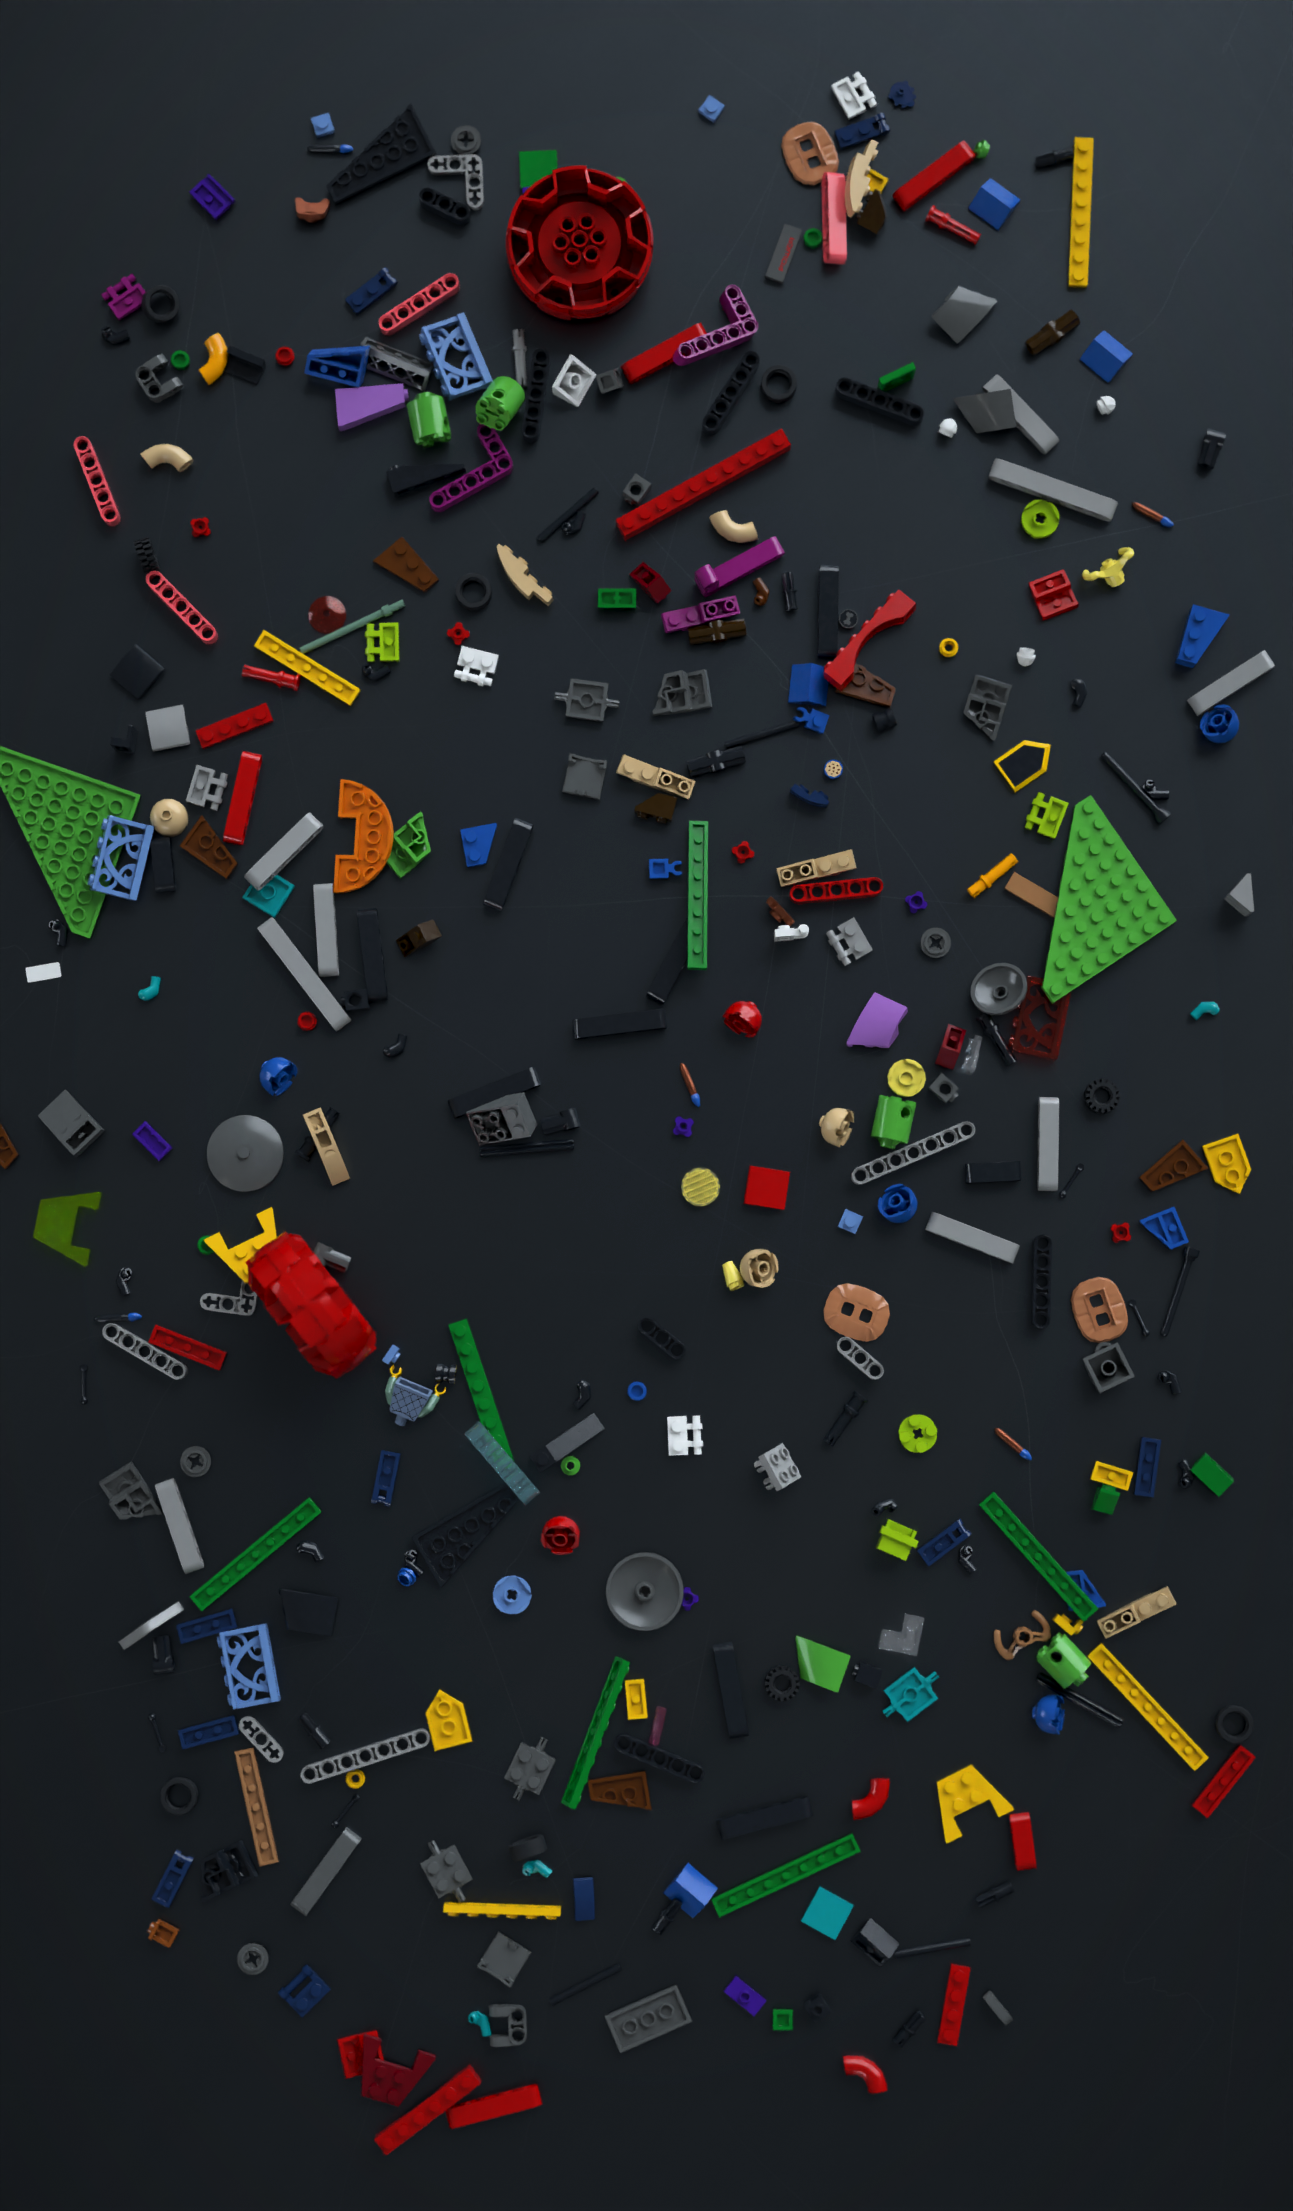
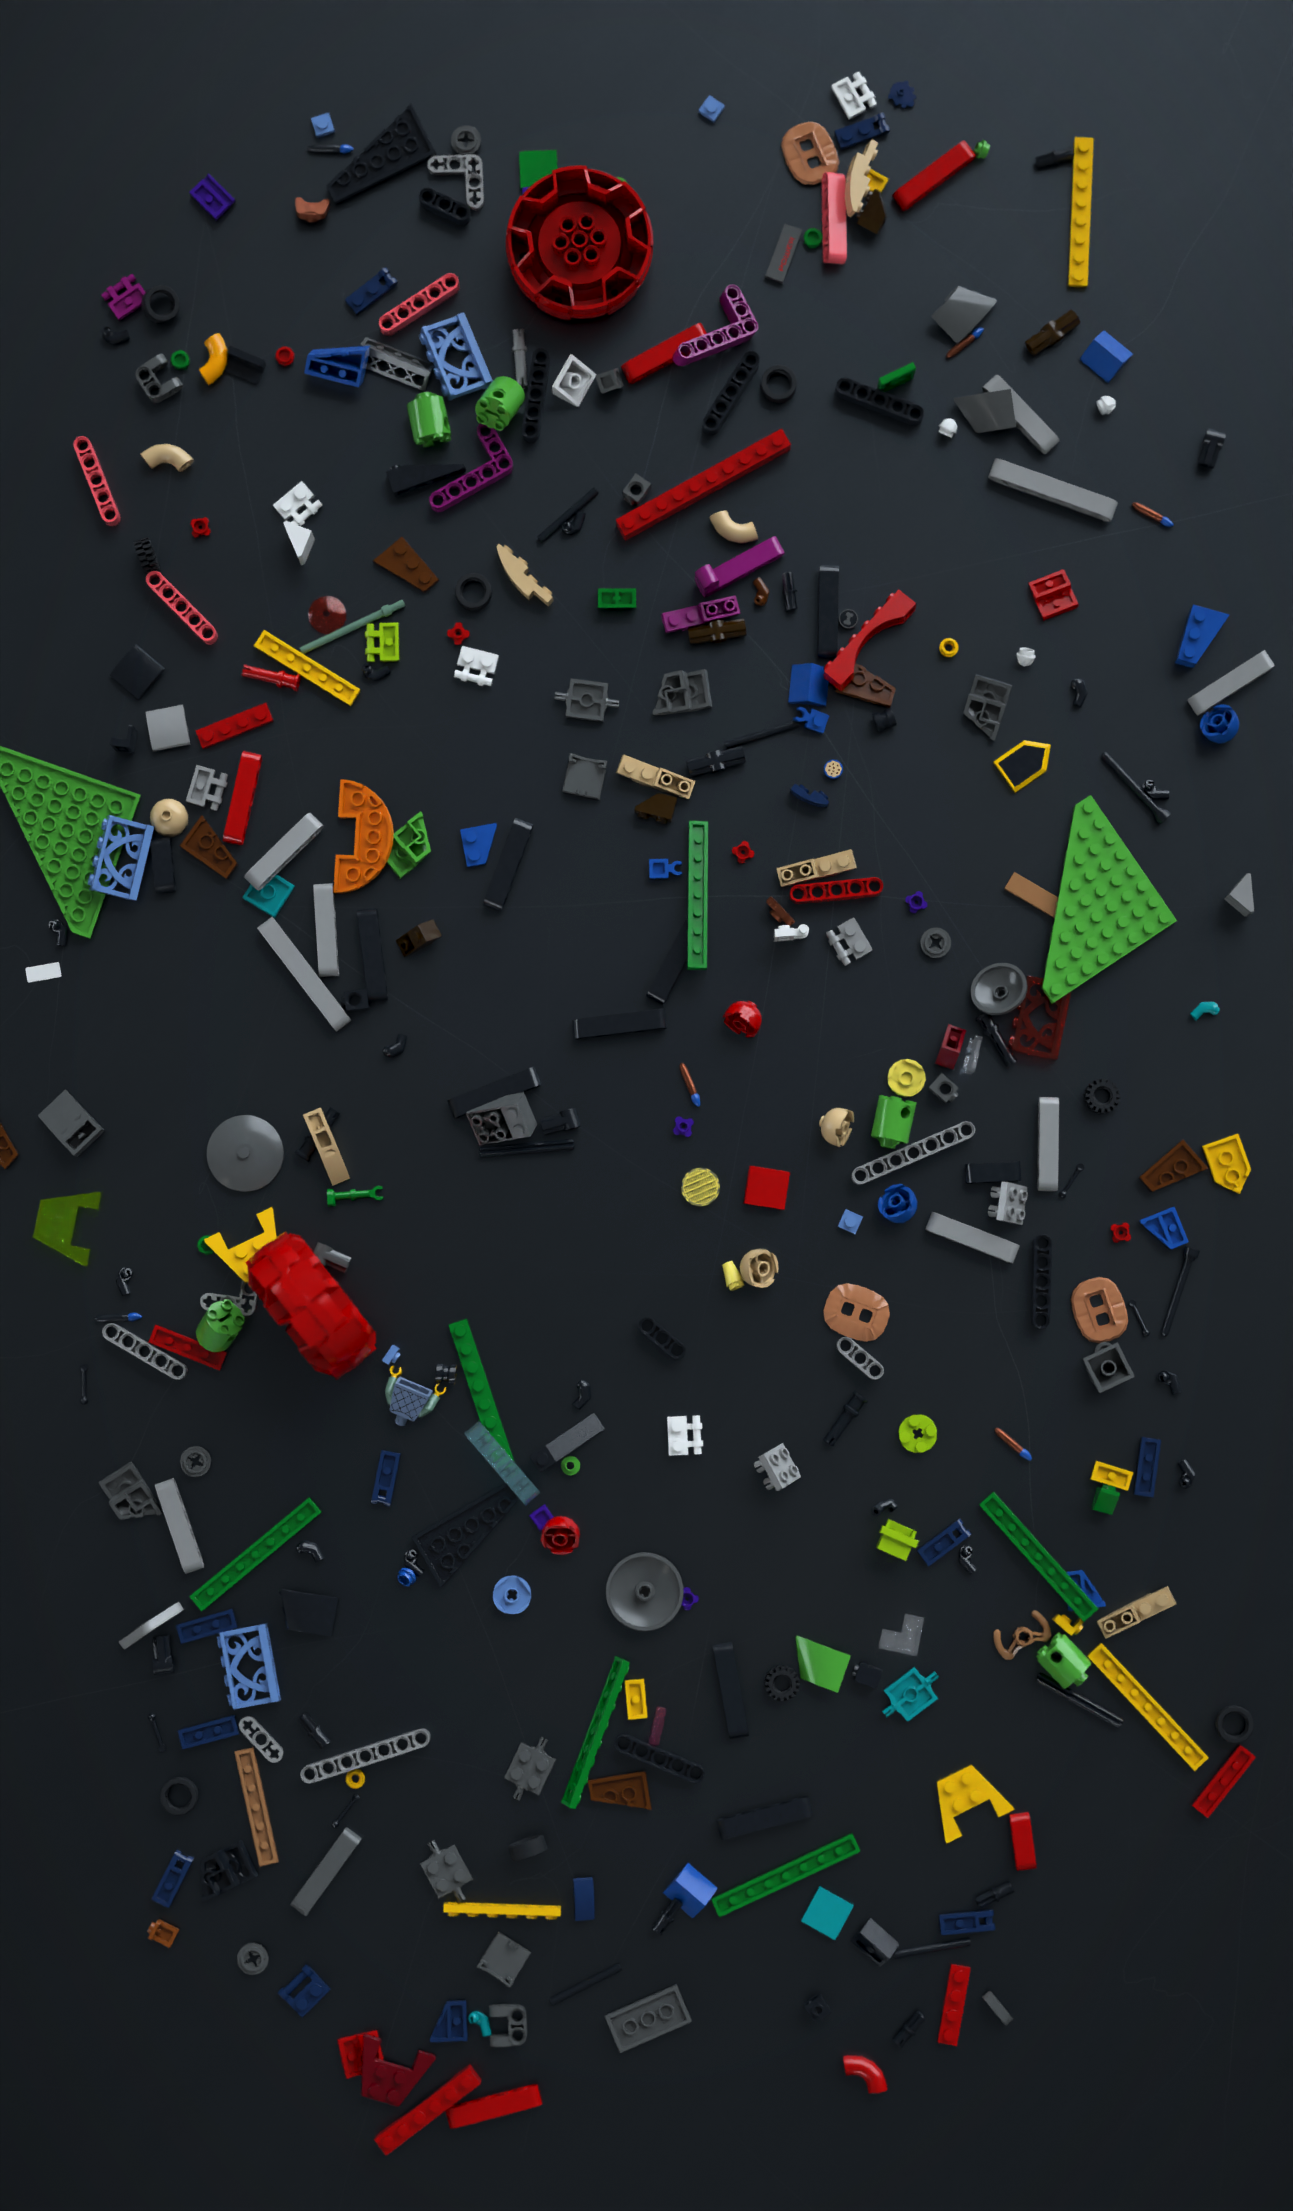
(151, 991): teal arm -> none
(152, 1141): dark purple plate -> none
(219, 1326): none -> bright green cylinder
(276, 1075): blue cylinder -> none
(295, 500): none -> white plate
(301, 539): none -> white slope
(307, 1021): red plate -> none
(352, 1194): none -> green piece
(367, 403): medium lavender slope -> none
(447, 1722): yellow tile -> none
(451, 2023): none -> dark blue wing
(534, 1867): teal arm -> none
(541, 1516): none -> dark purple tile
(637, 1391): blue tile -> none
(650, 582): dark red slope -> none
(745, 1995): dark purple plate -> none
(782, 2019): green plate -> none
(873, 1801): red cylinder -> none
(877, 1023): medium lavender slope -> none
(942, 222): red pin -> none
(965, 342): none -> copper piece
(966, 1922): none -> dark blue plate
(993, 203): blue slope -> none
(995, 873): light orange pin -> none
(1011, 1203): none -> light grey plate
(1038, 529): lime plate -> none
(1049, 1714): blue cylinder -> none
(1052, 818): lime plate -> none
(1111, 569): light yellow piece -> none
(1212, 1474): green hinge -> none

